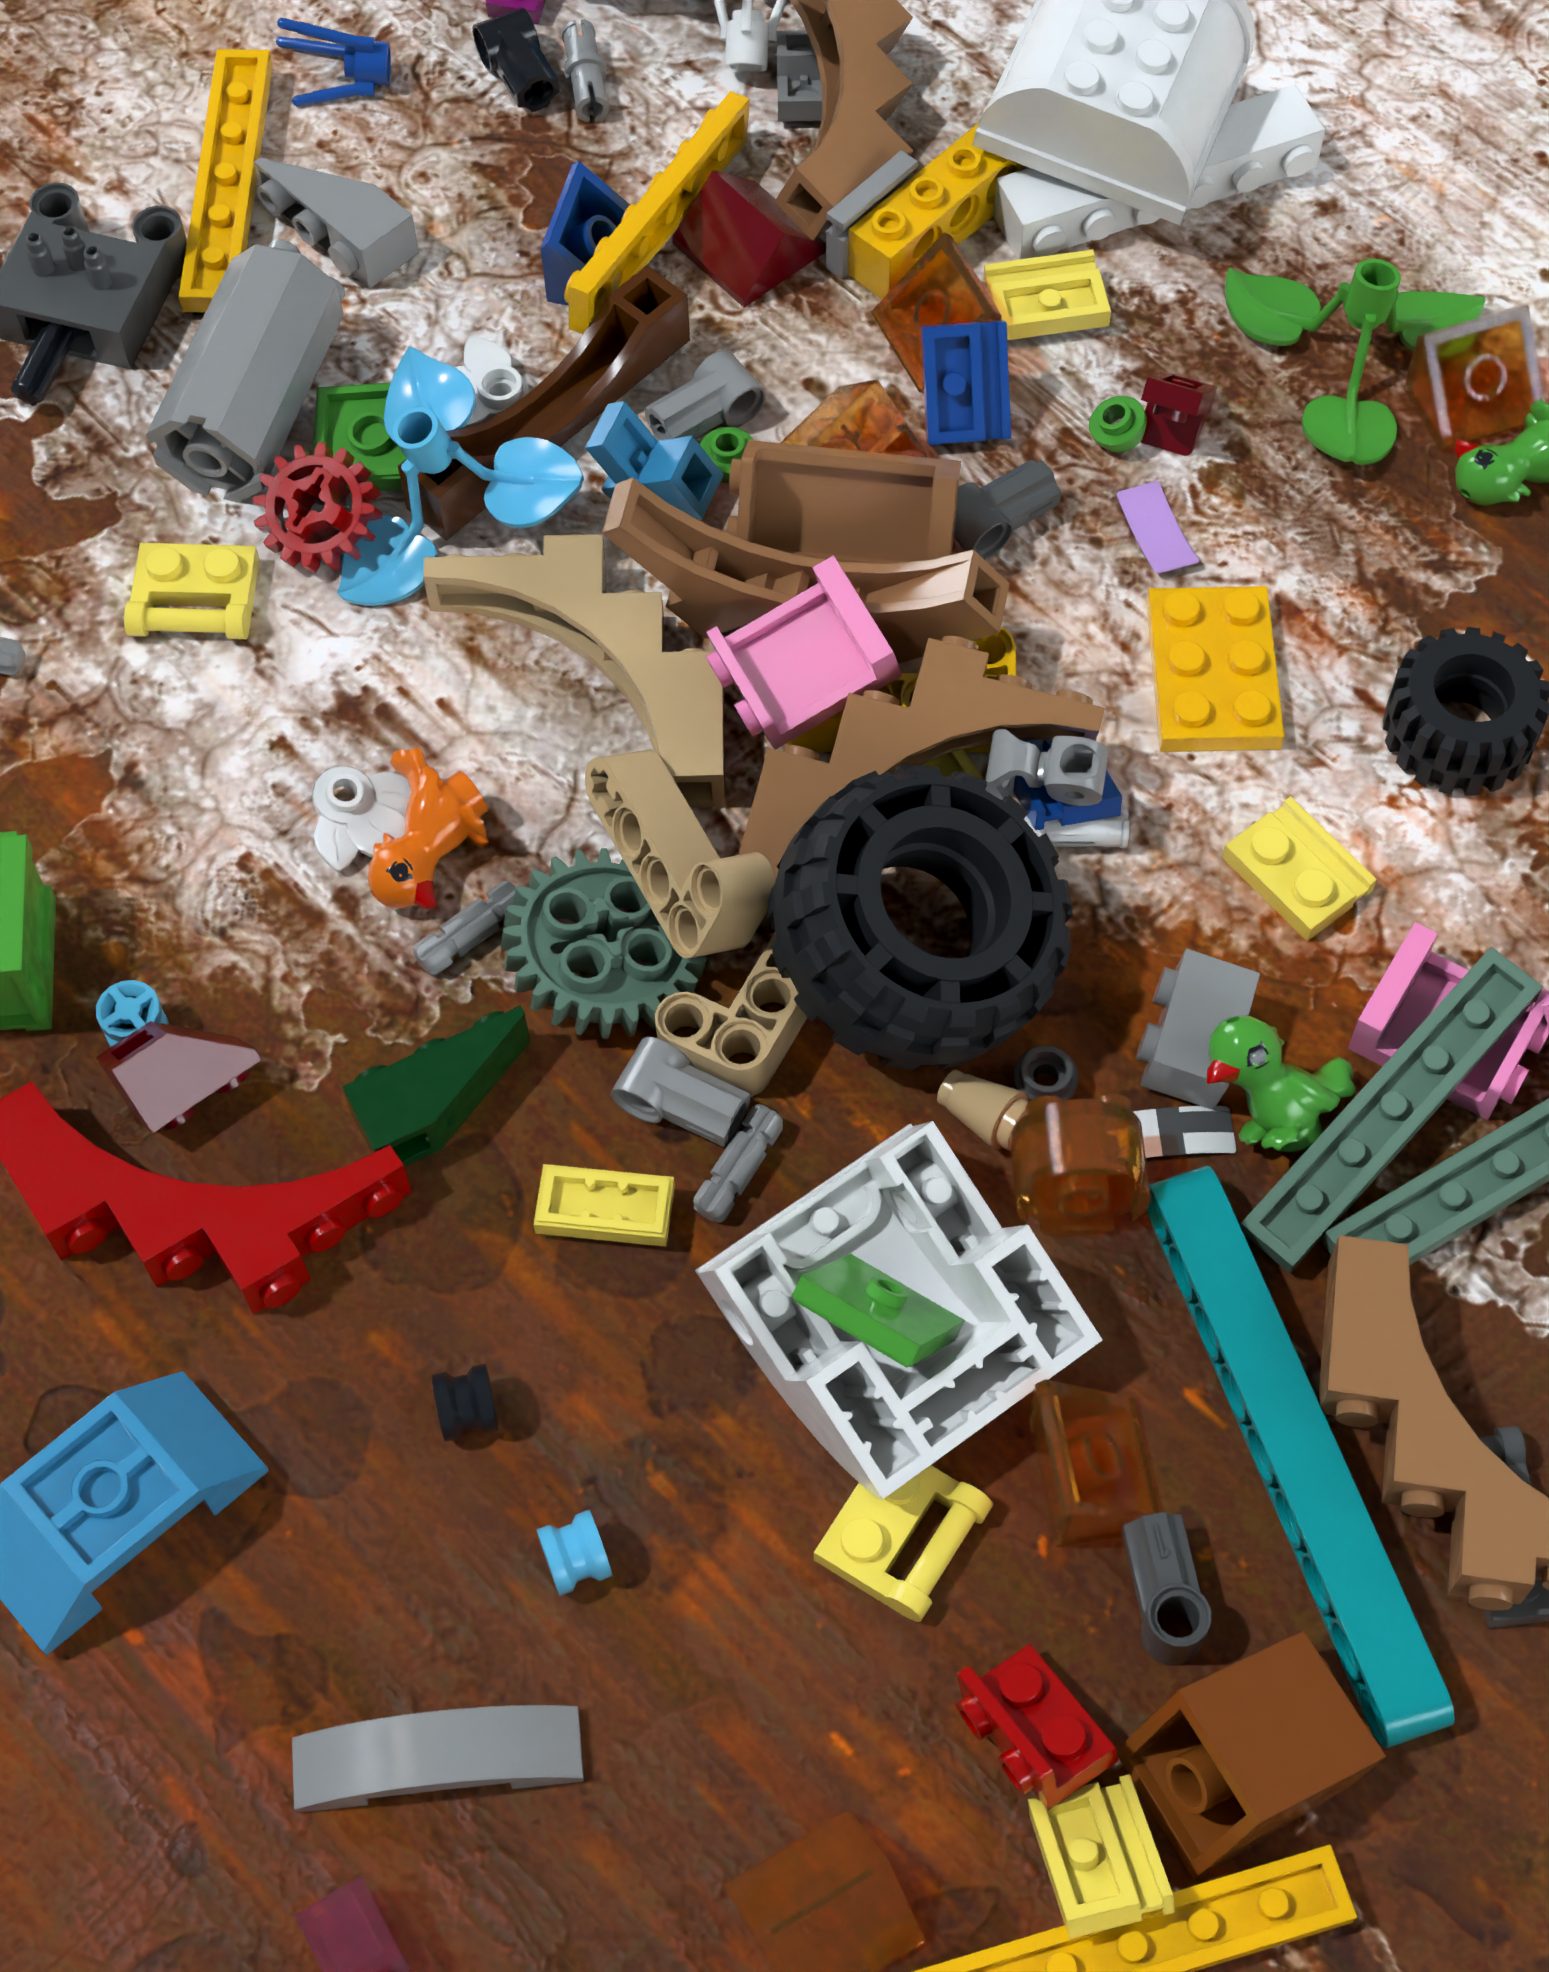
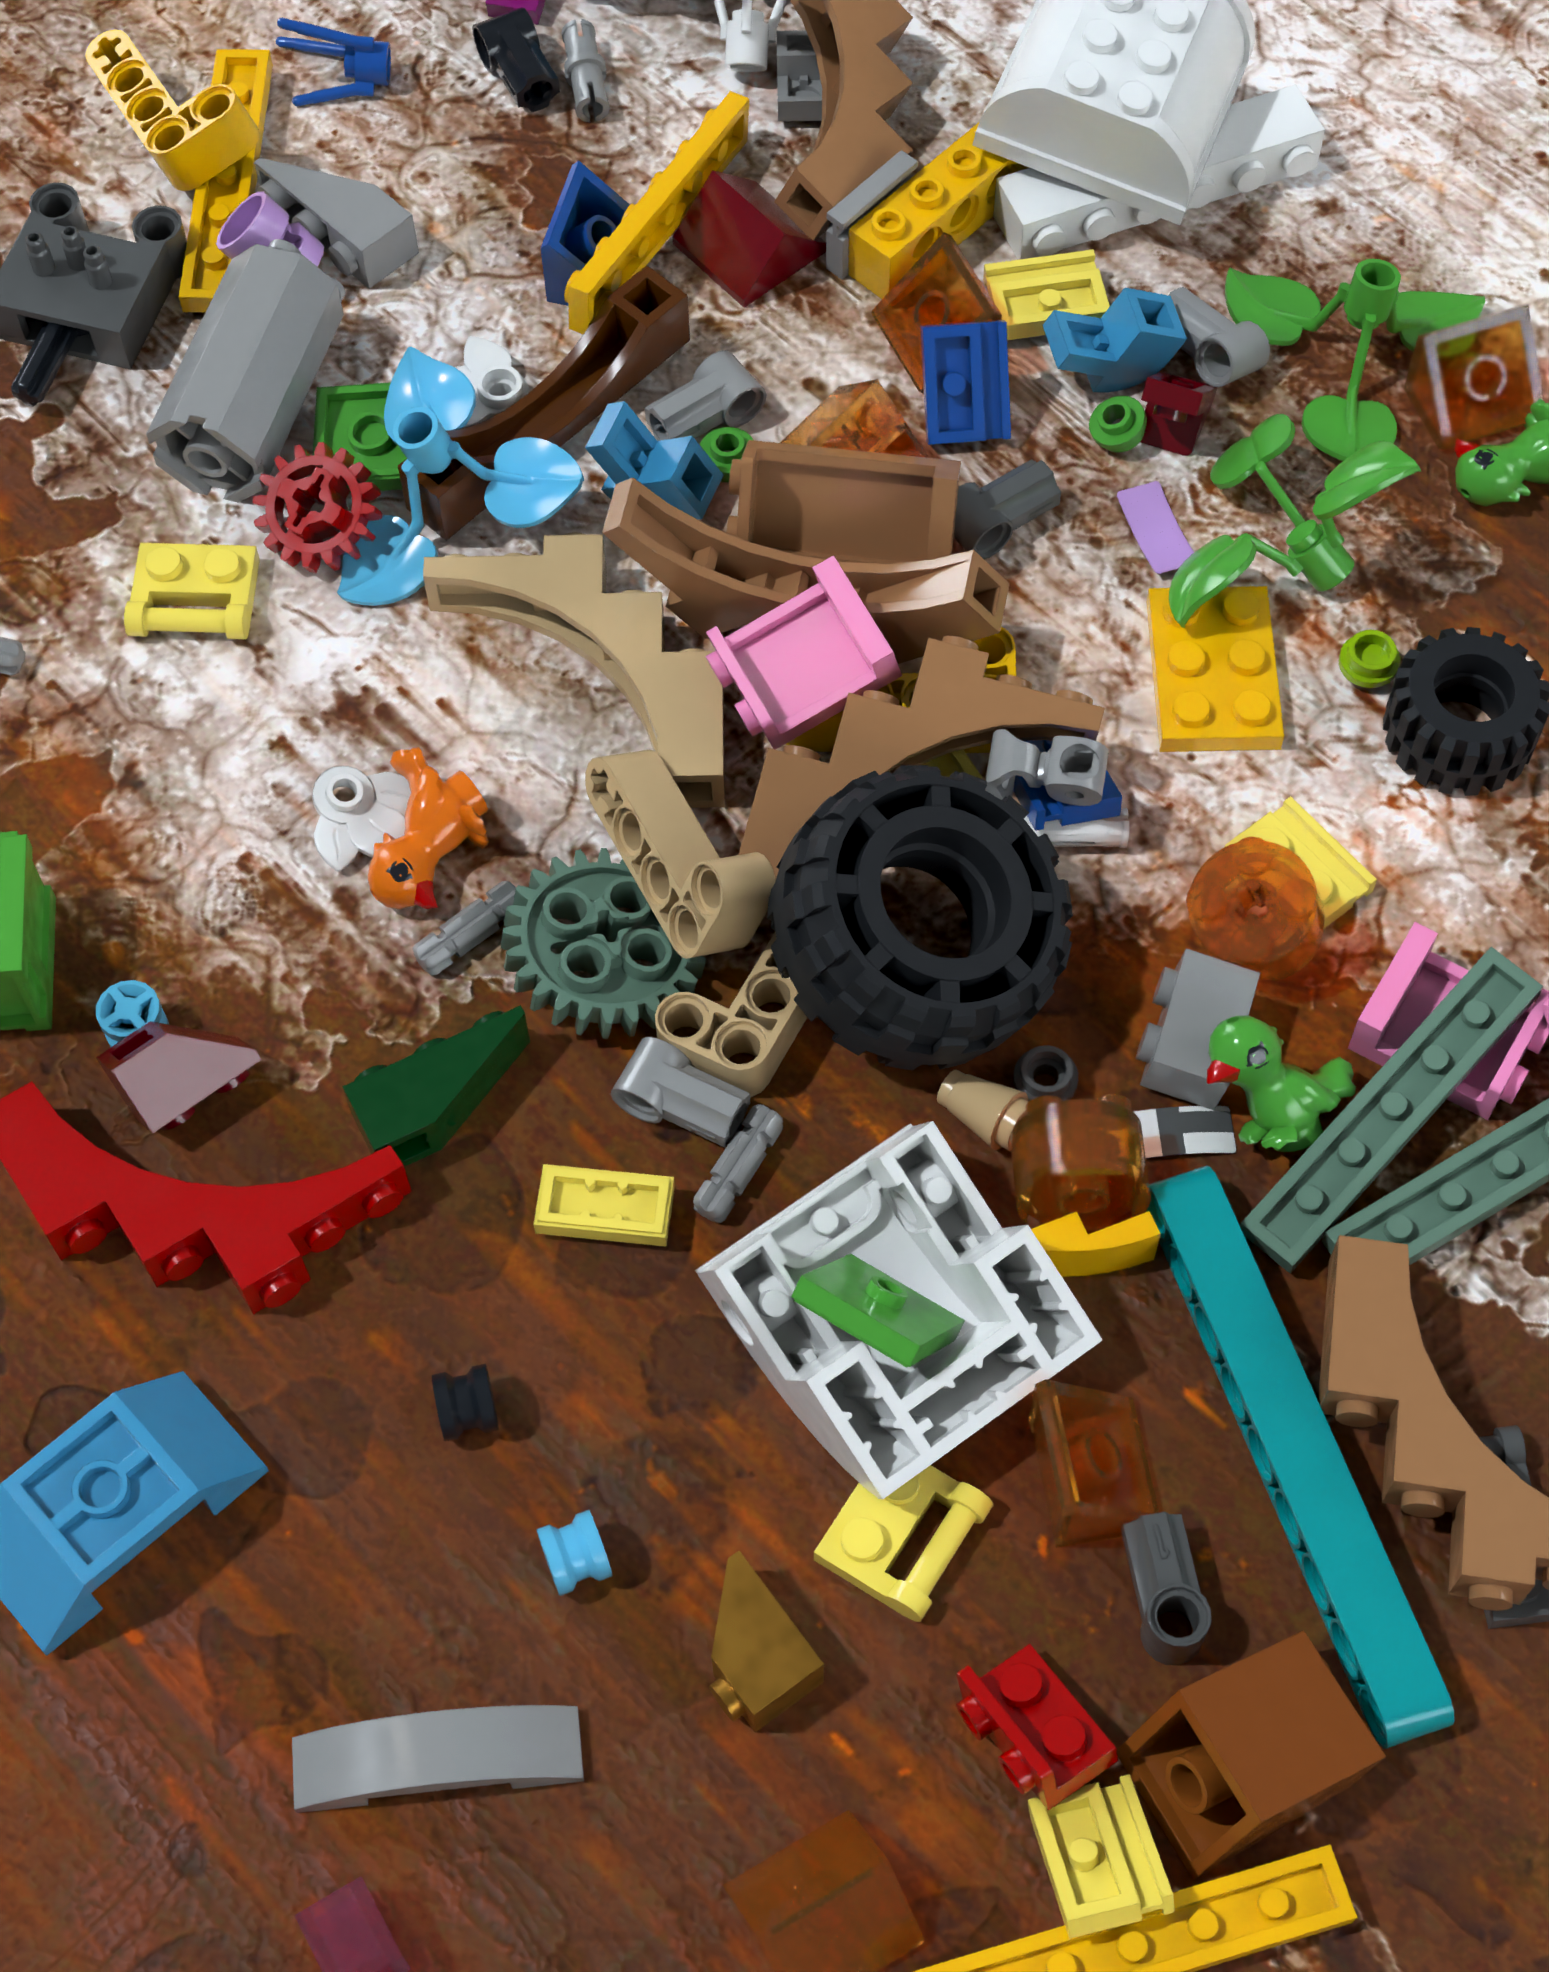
(185, 141): none -> yellow beam
(261, 221): none -> lavender wheel
(758, 1651): none -> pearl gold slope
(1103, 1251): none -> yellow slope
(1123, 345): none -> dark azure brick
(1219, 346): none -> light grey piece
(1262, 876): none -> clear orange brick
(1312, 546): none -> bright green plant
(1369, 659): none -> lime plate

